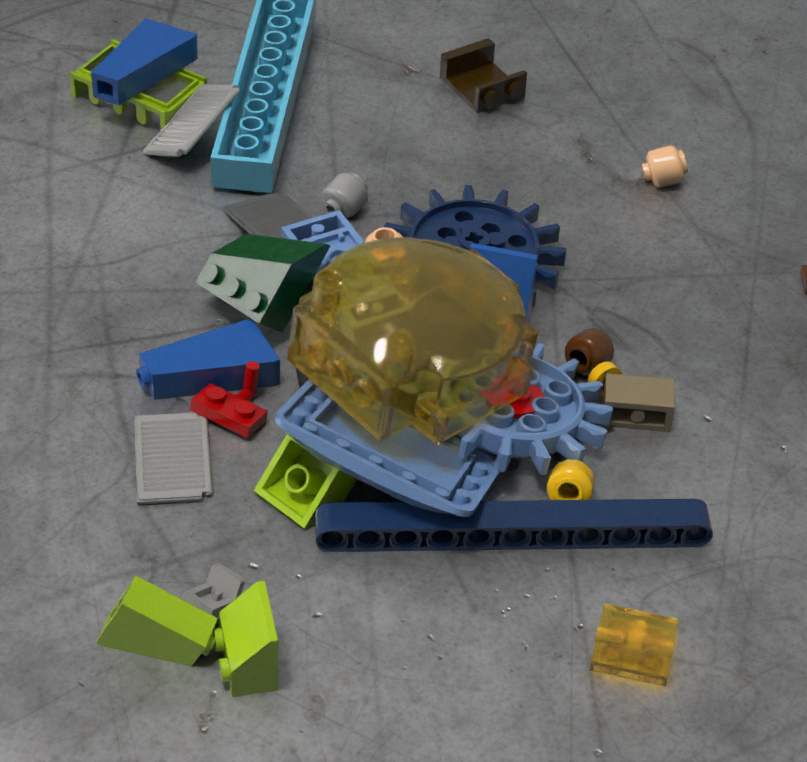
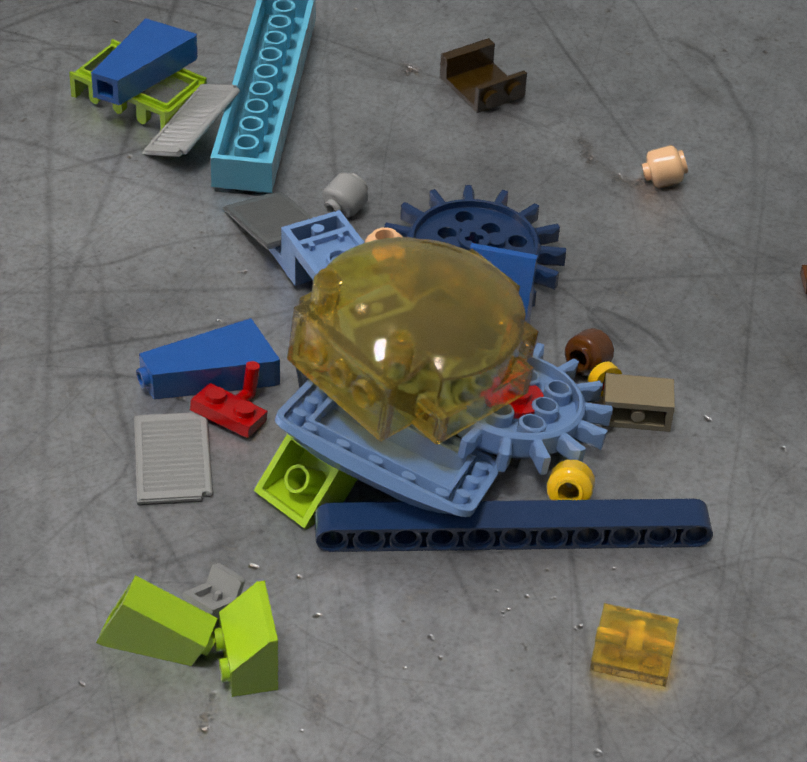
(263, 276): dark green wedge -> none

